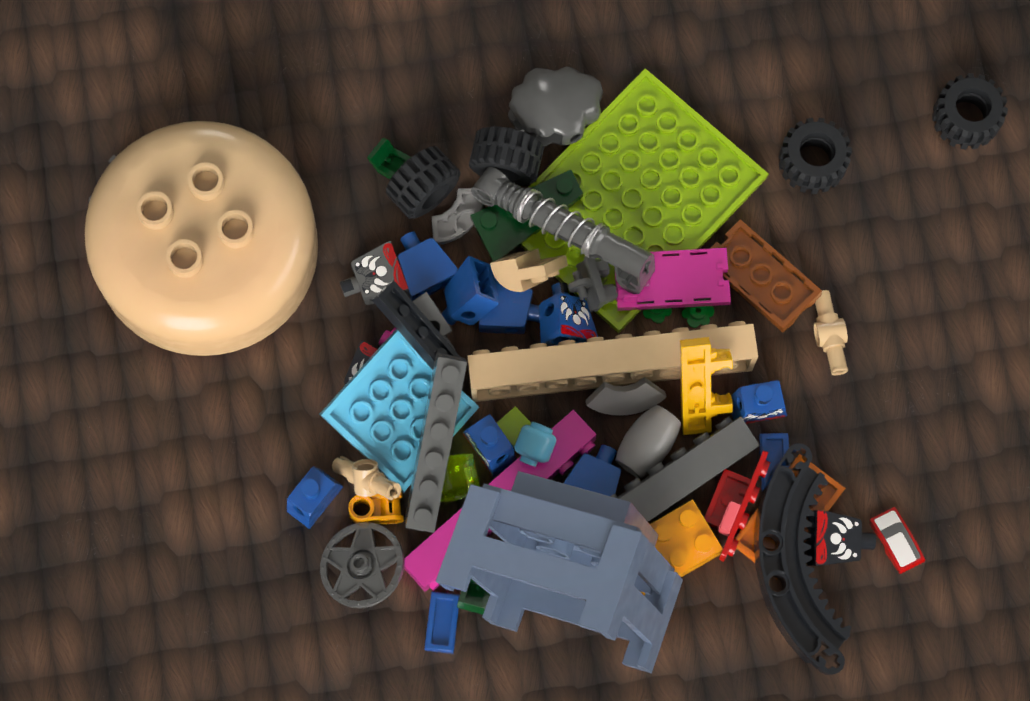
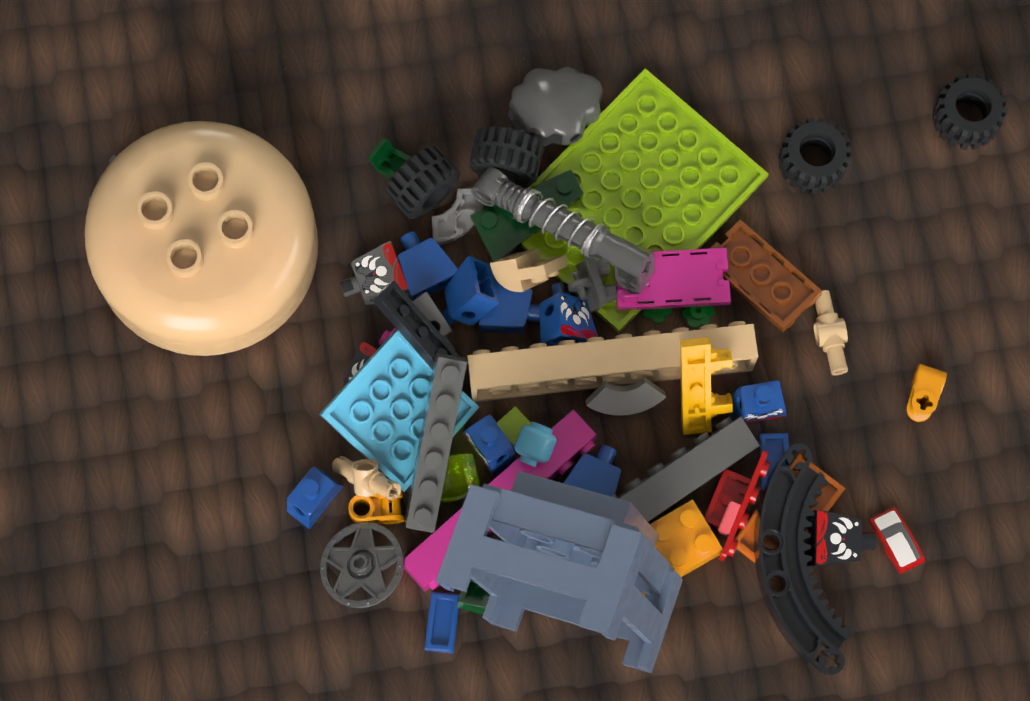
(648, 441): light grey piece -> none
(926, 389): none -> light orange piece

